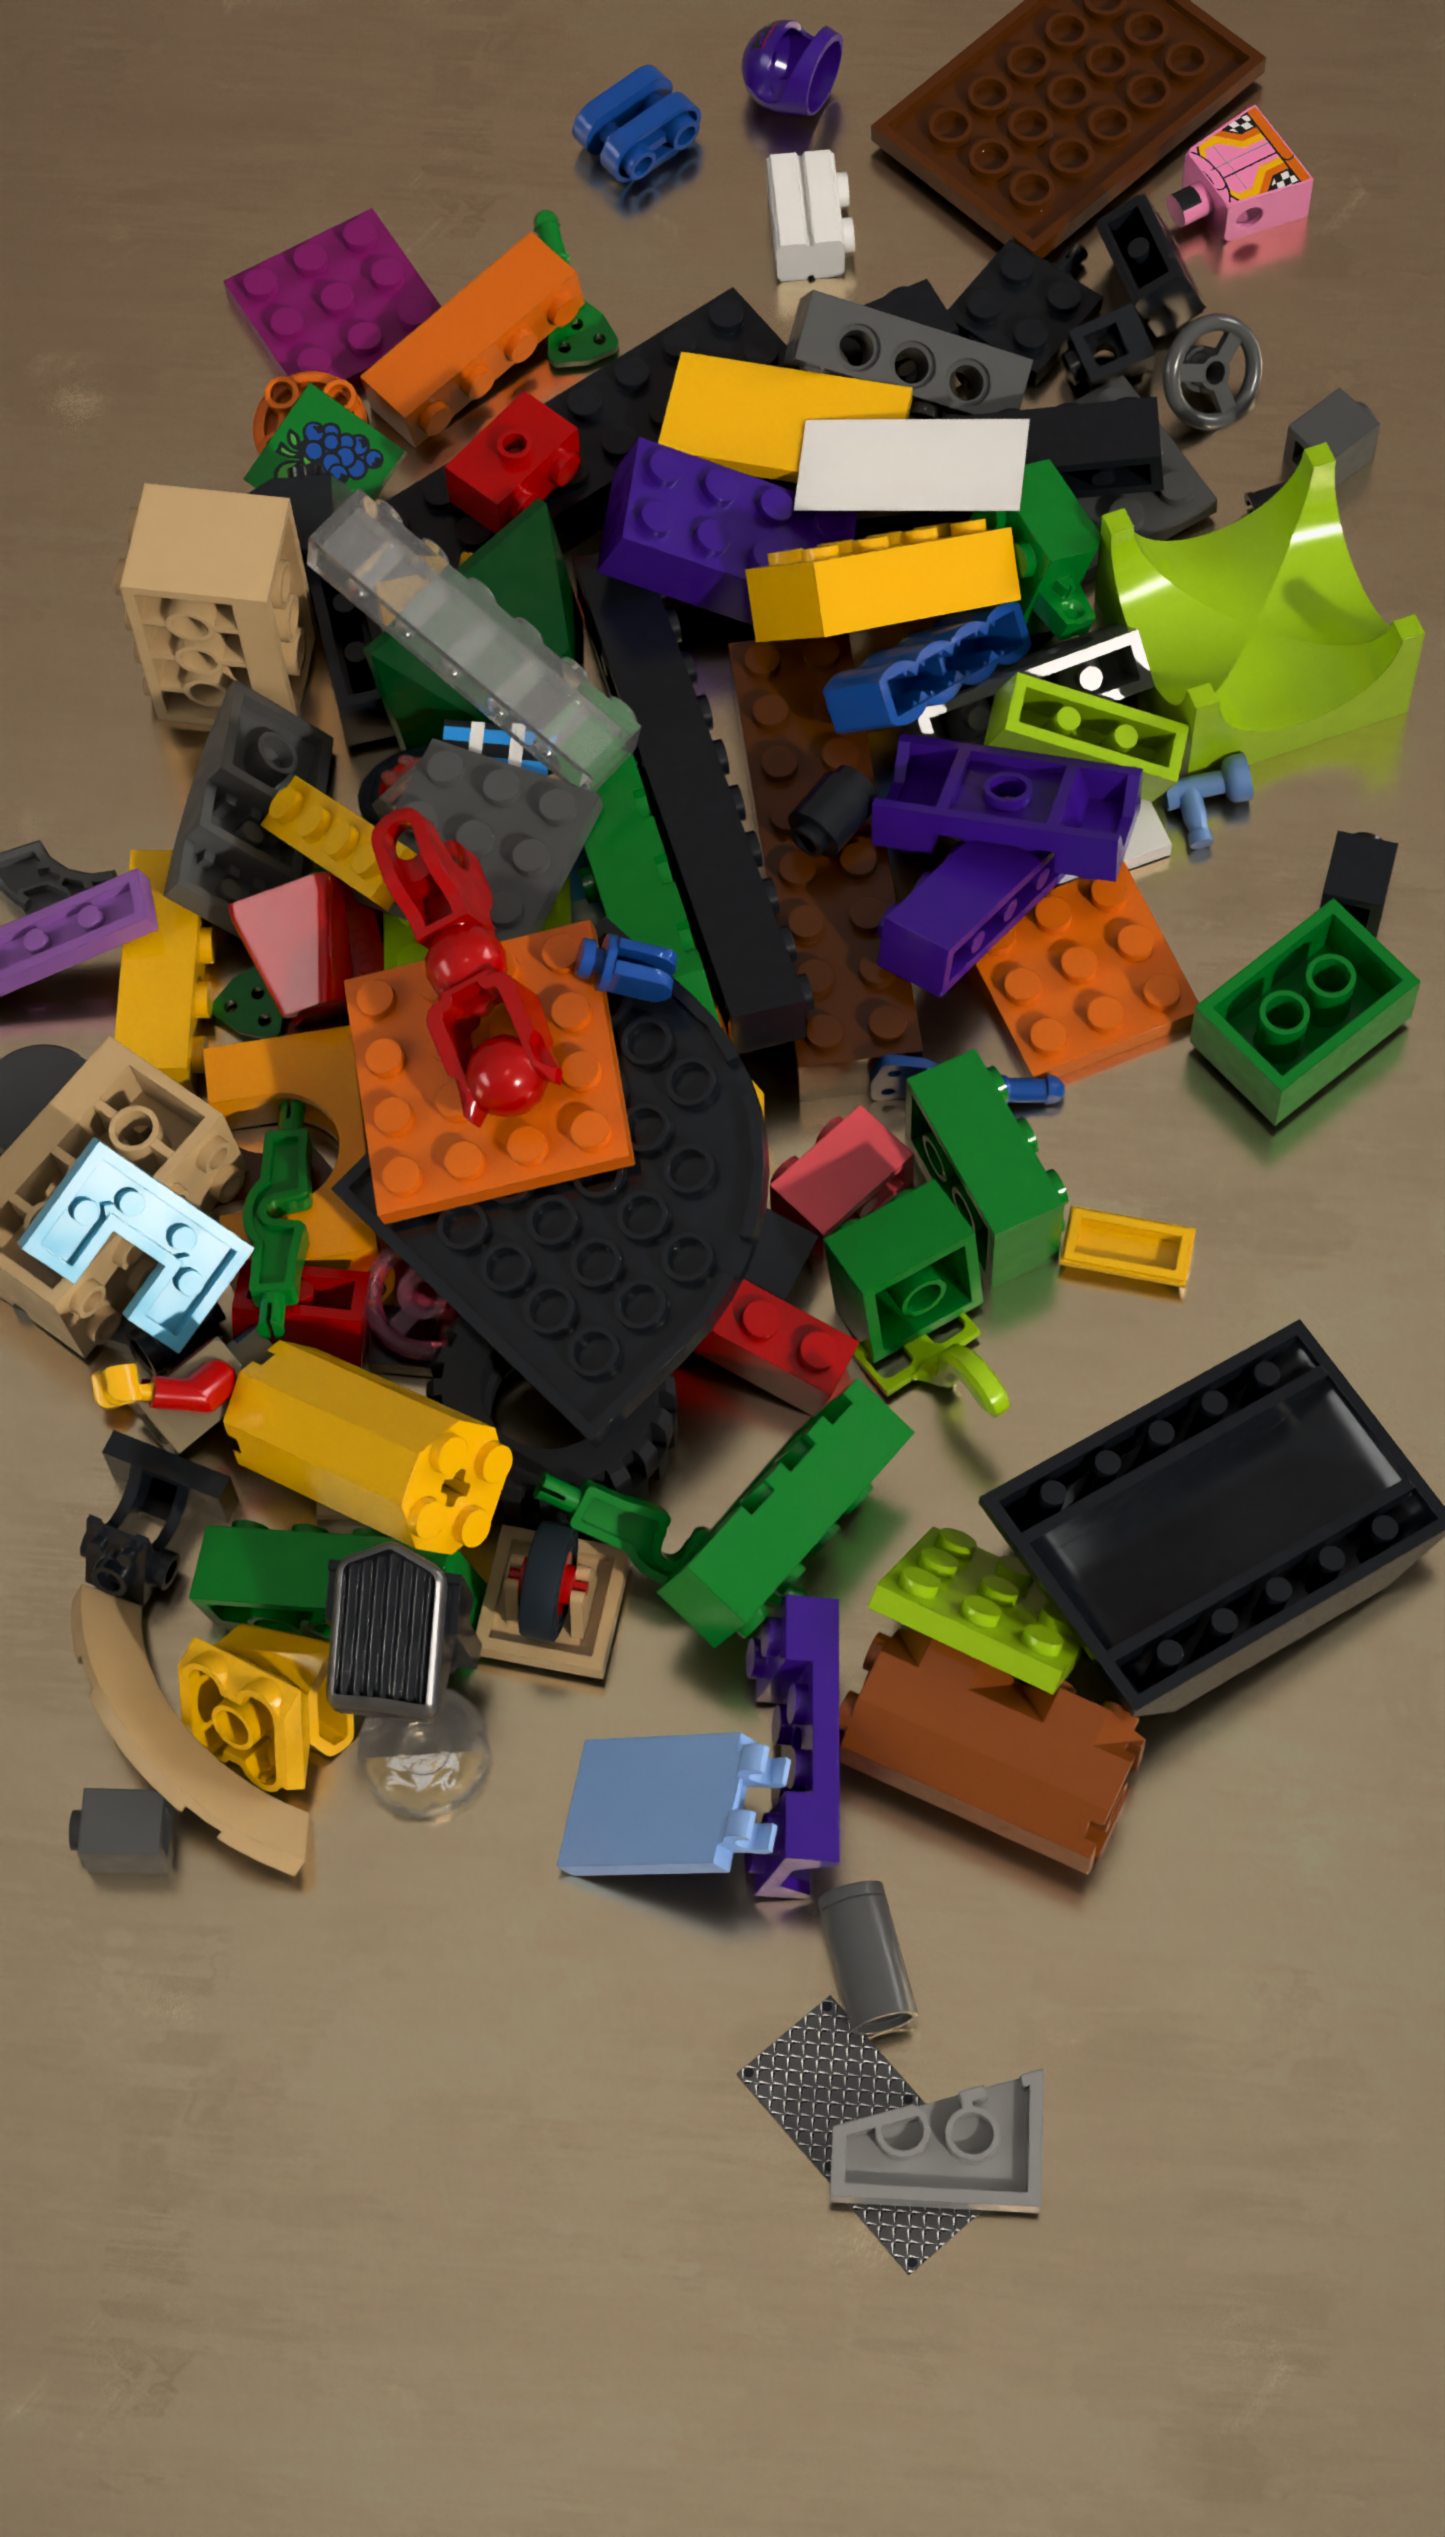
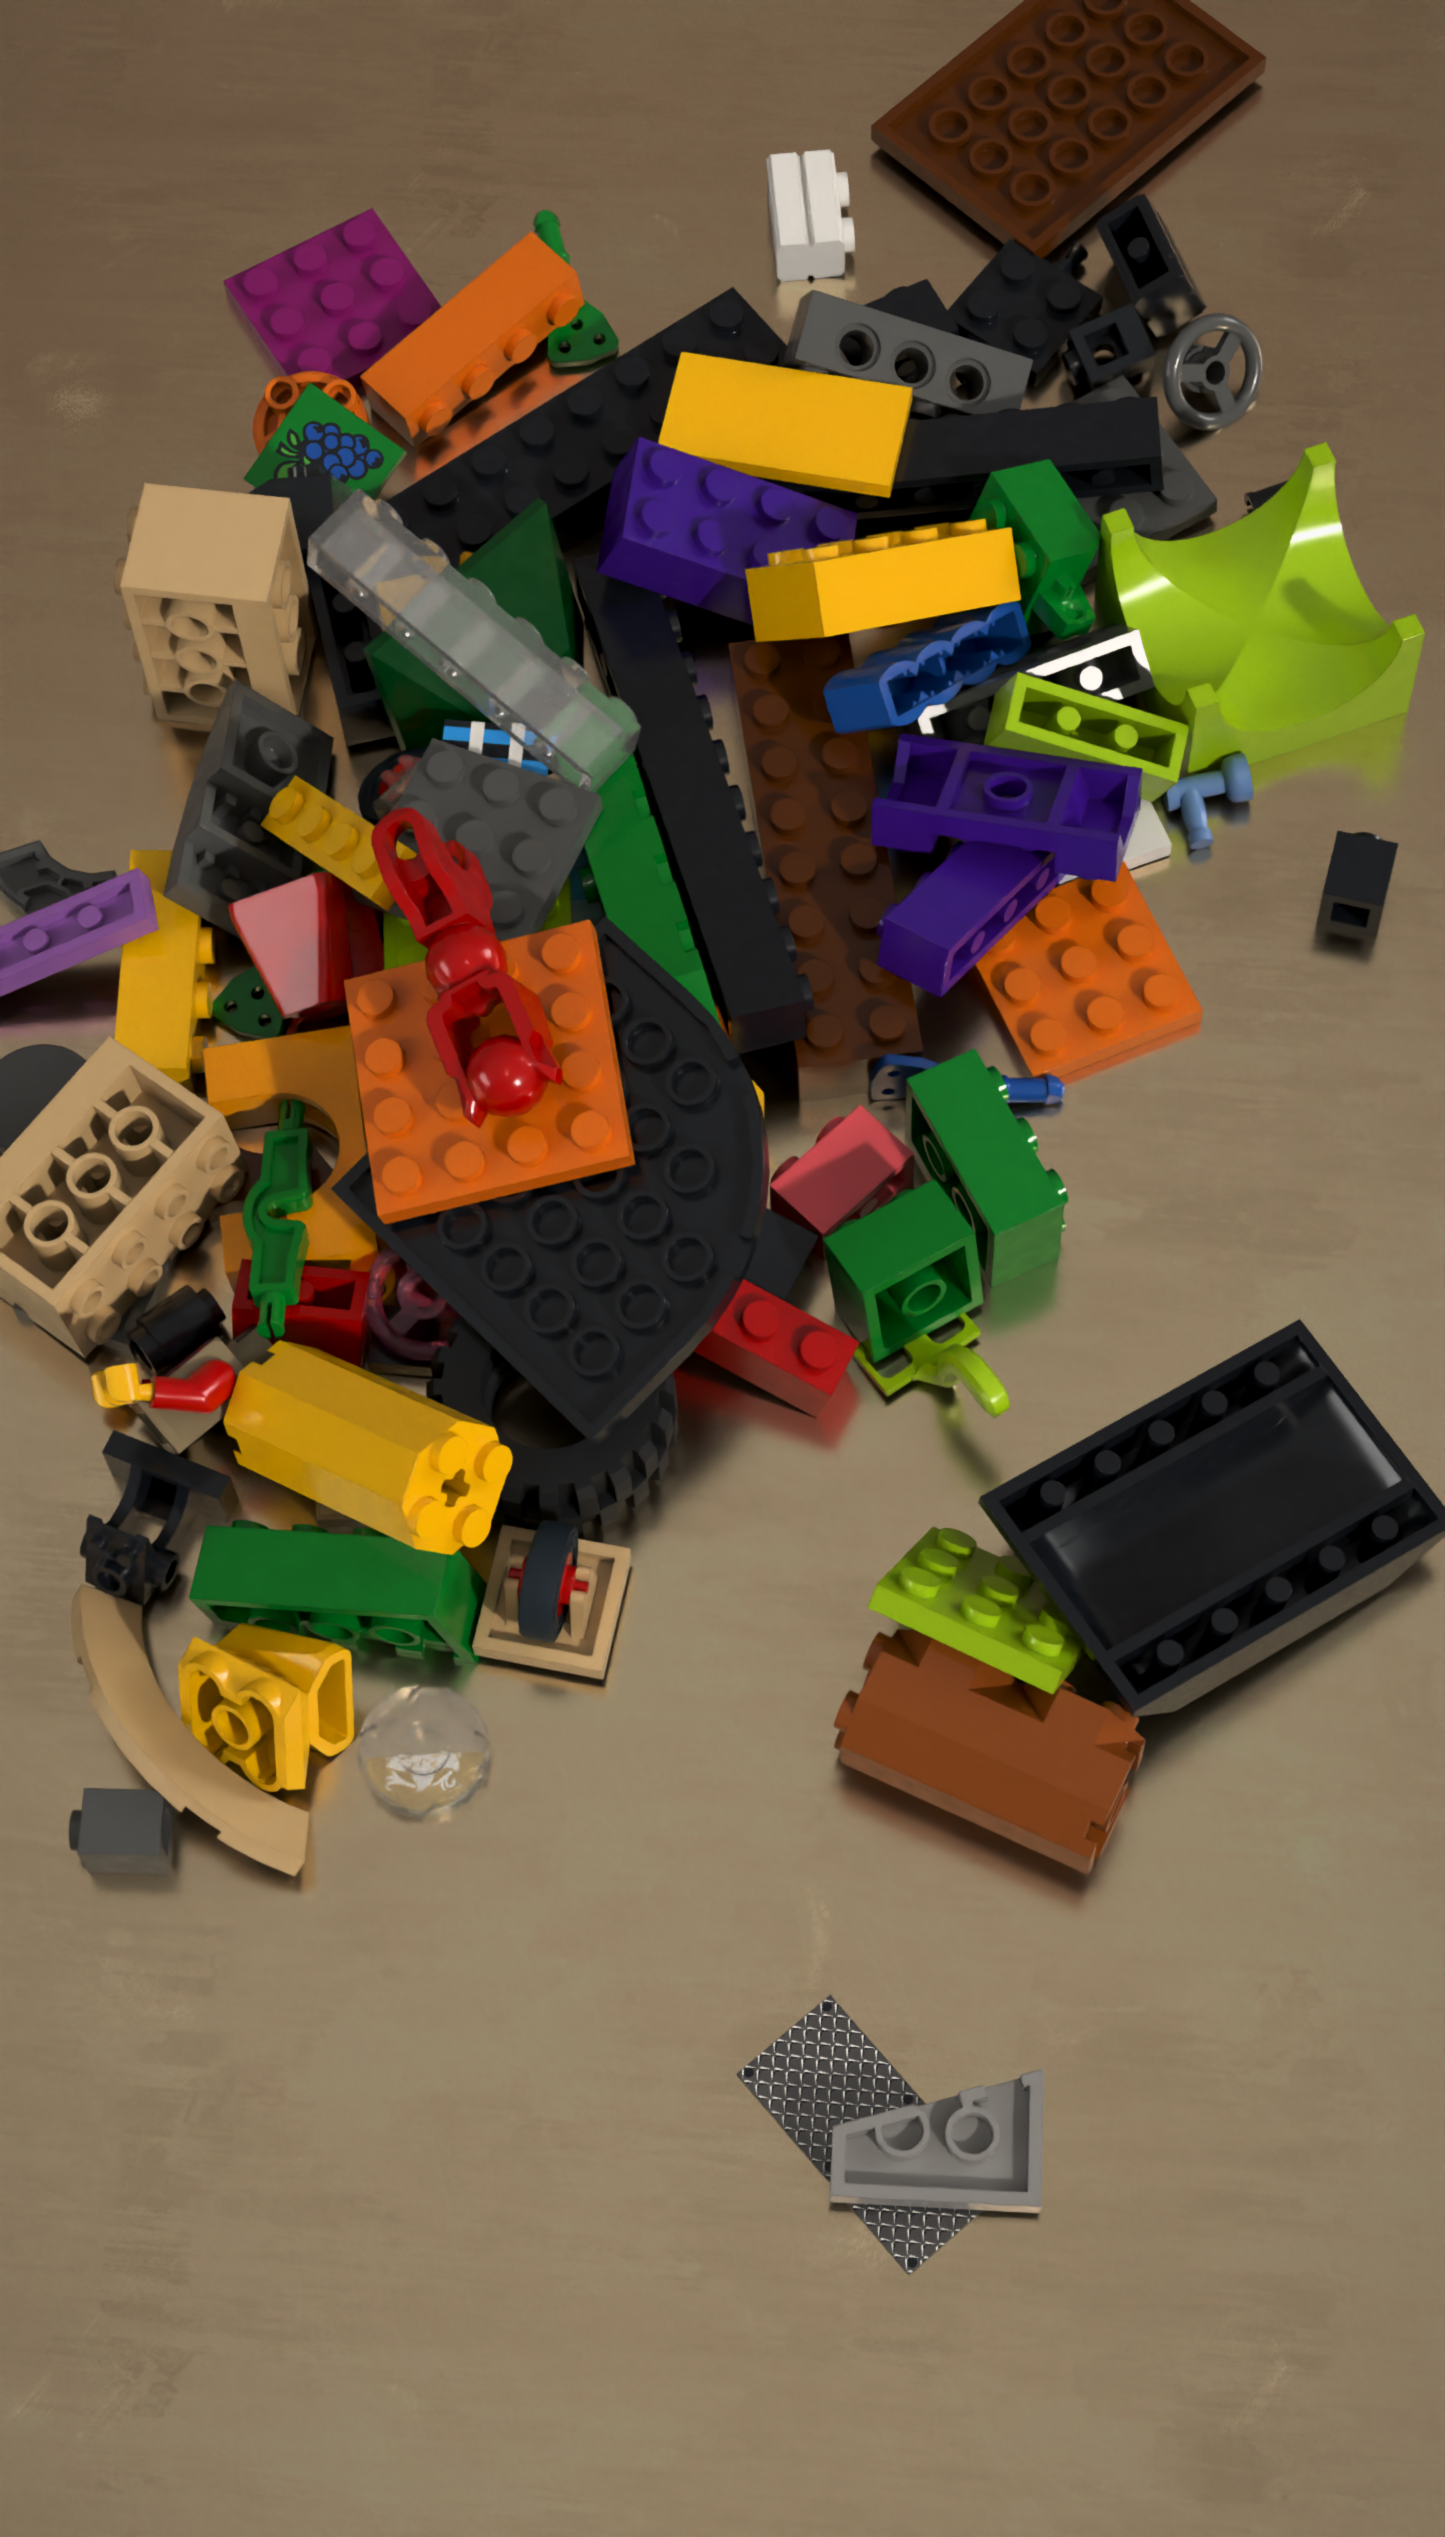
(113, 1194): plate -> none
(396, 1633): black piece -> none
(513, 463): red brick -> none
(627, 1525): green piece -> none
(628, 967): blue arm -> none
(637, 124): blue brick -> none
(667, 1804): light blue tile -> none
(785, 1515): green wedge -> none
(790, 68): dark purple helmet -> none
(799, 1669): dark purple piece -> none
(832, 812): black brick -> none
(867, 1957): dark grey pin -> none
(912, 465): white sticker -> none
(1127, 1246): yellow tile -> none
(1242, 180): bright pink torso -> none
(1304, 1011): green brick -> none
(1345, 426): dark grey brick -> none

